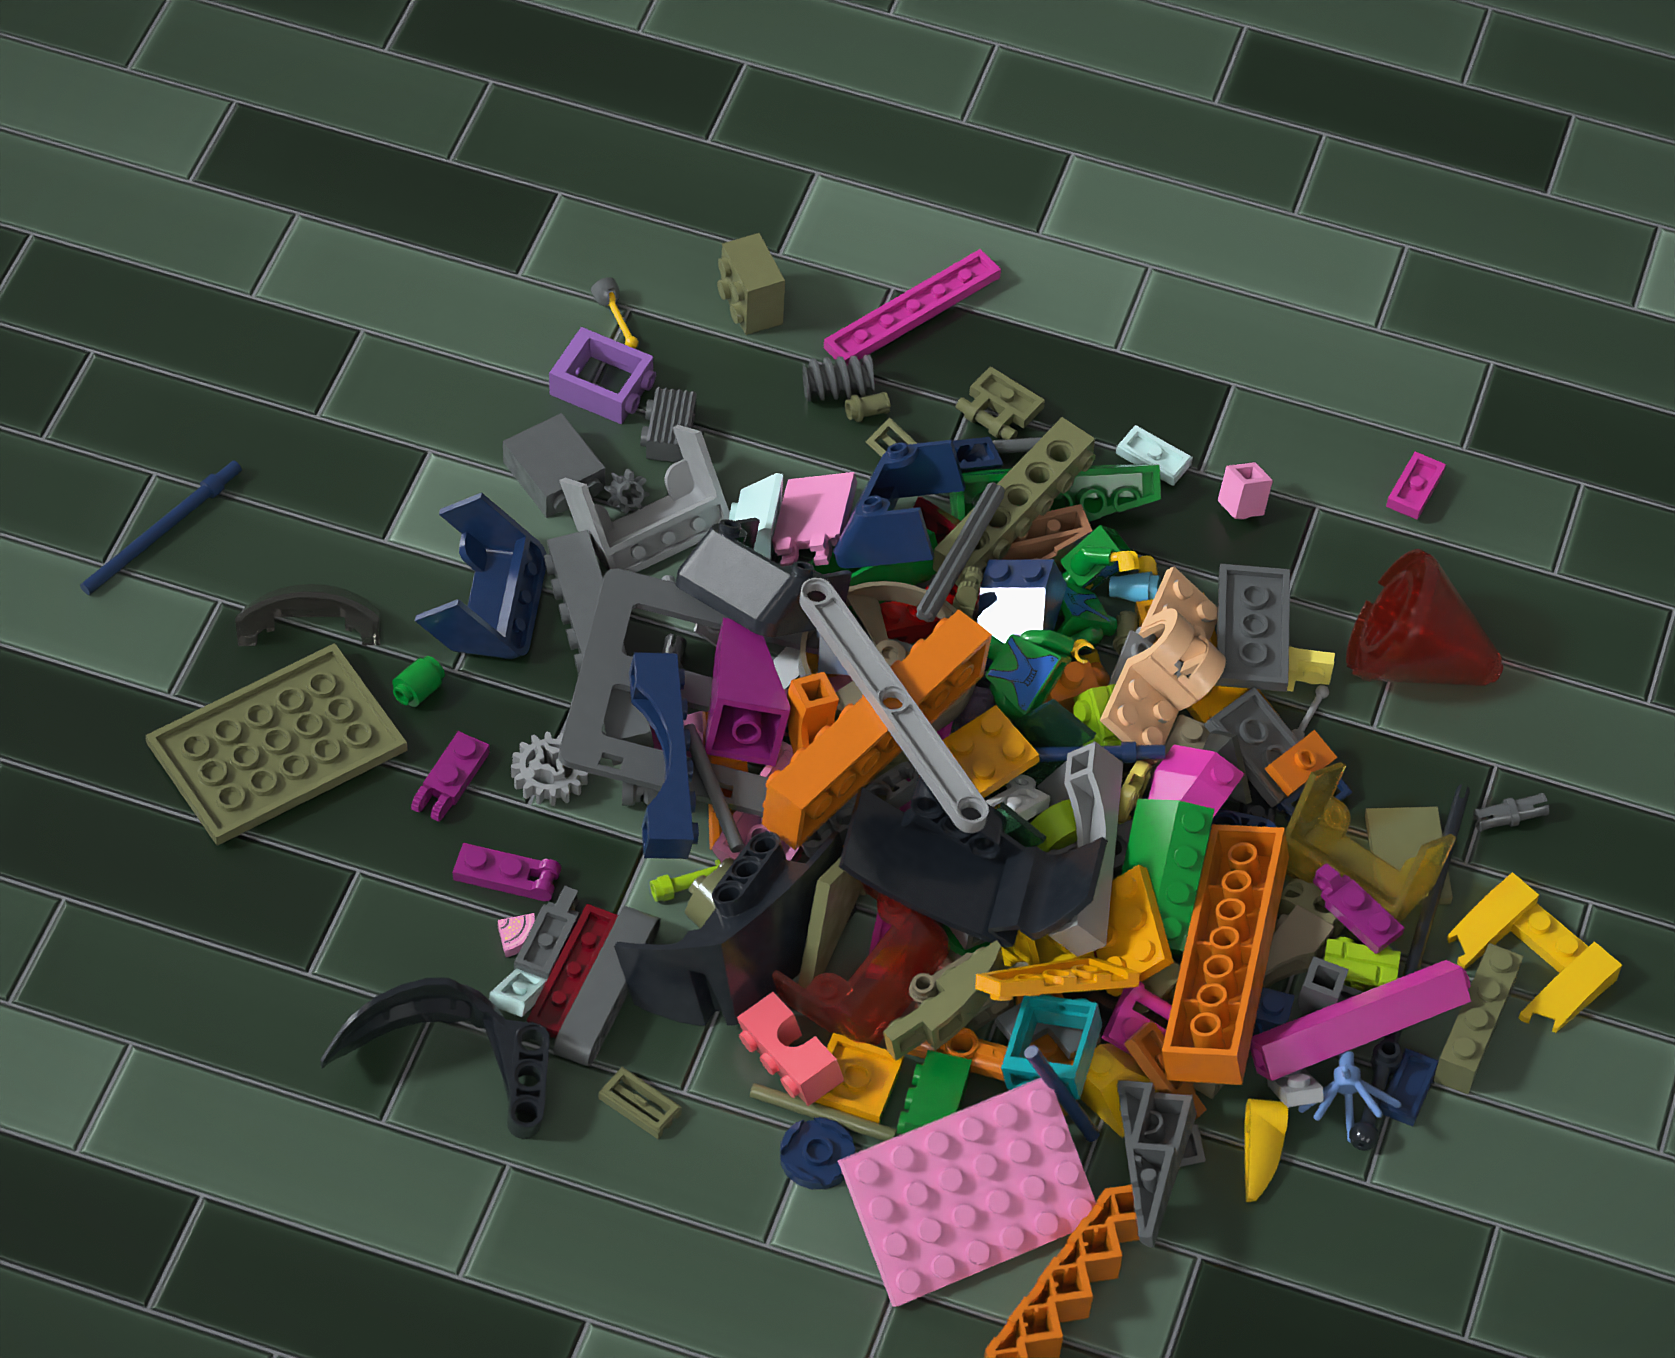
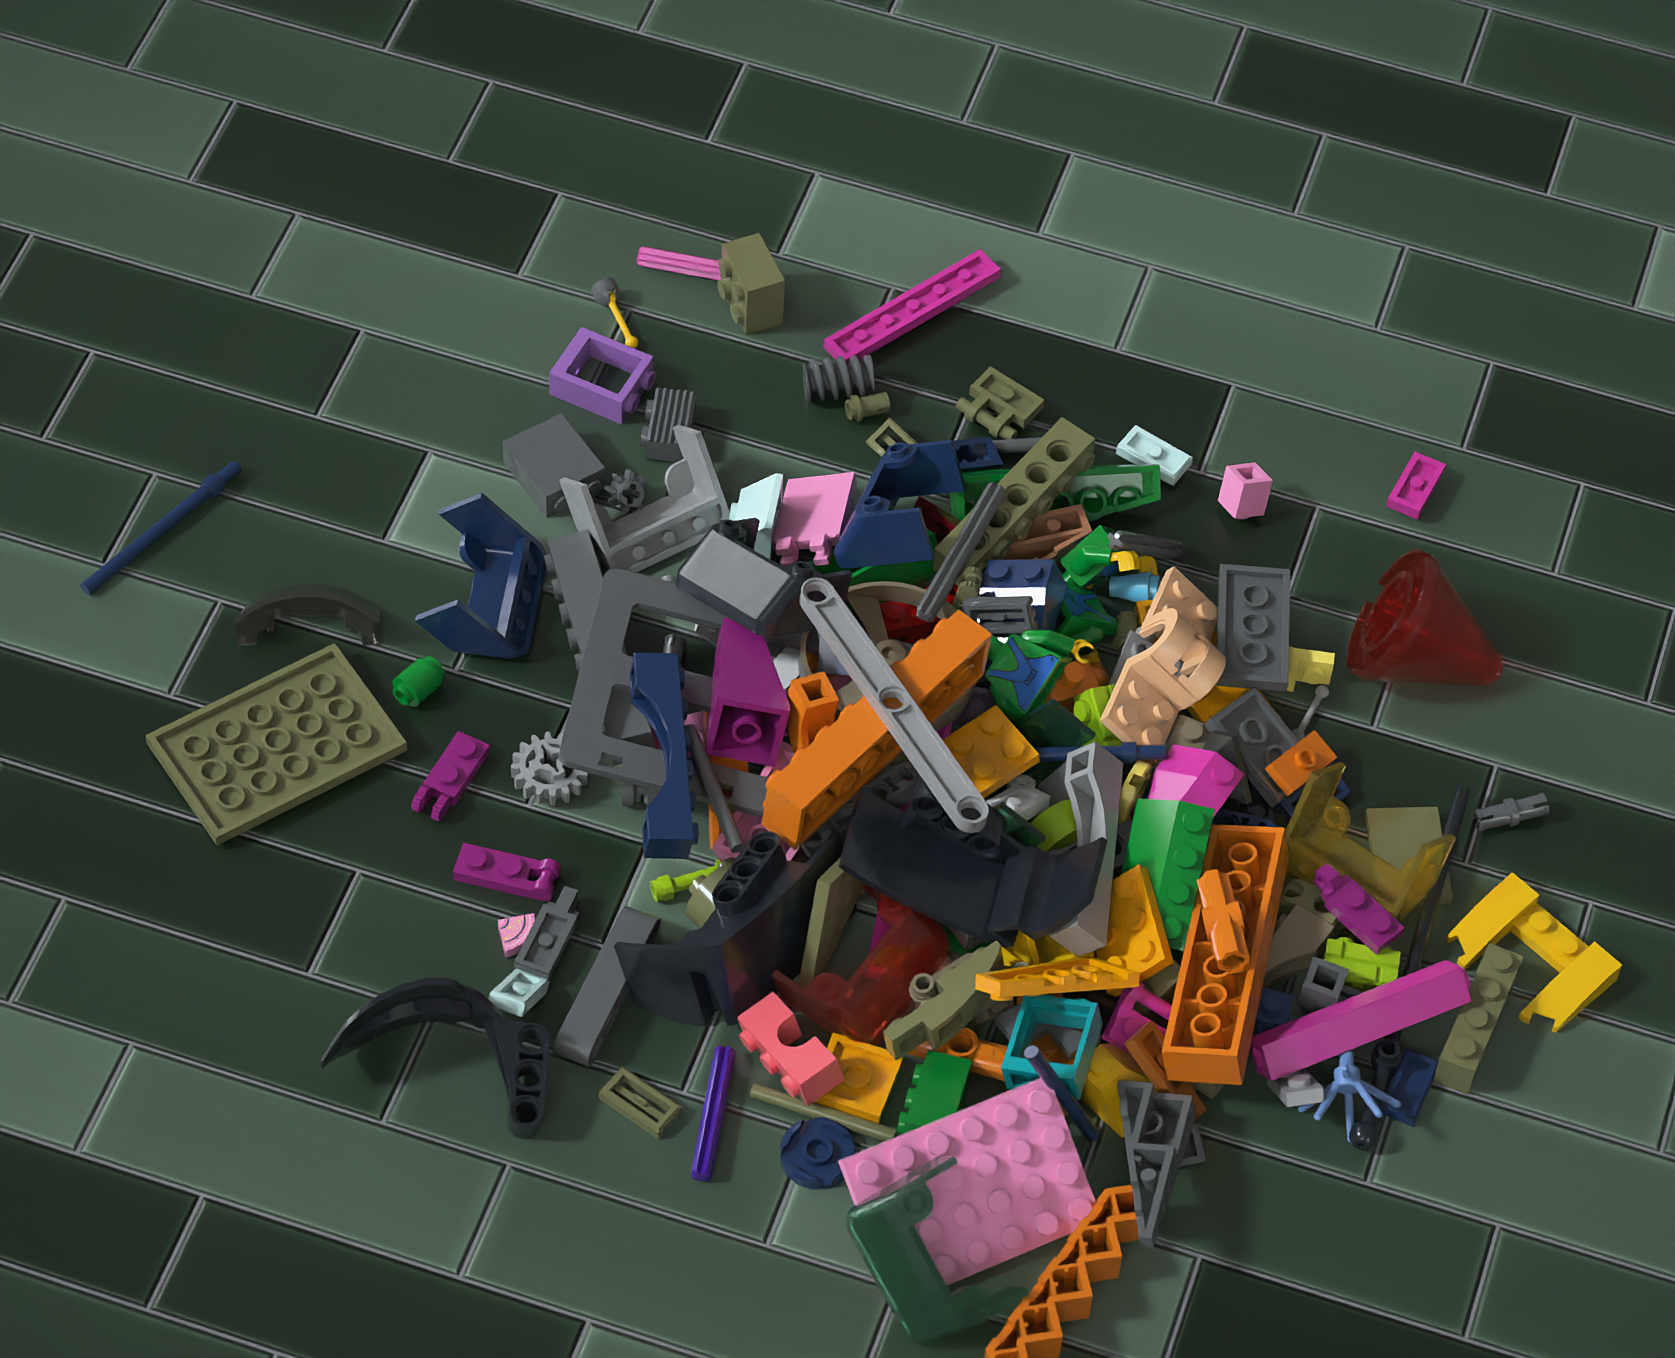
(572, 969): dark red plate -> none
(678, 263): none -> dark pink axle
(712, 1113): none -> dark purple axle
(903, 1267): none -> clear green windscreen
(1002, 608): none -> dark grey tile
(1145, 545): none -> dark grey axle
(1223, 921): none -> orange piece
(1263, 1143): yellow piece -> none

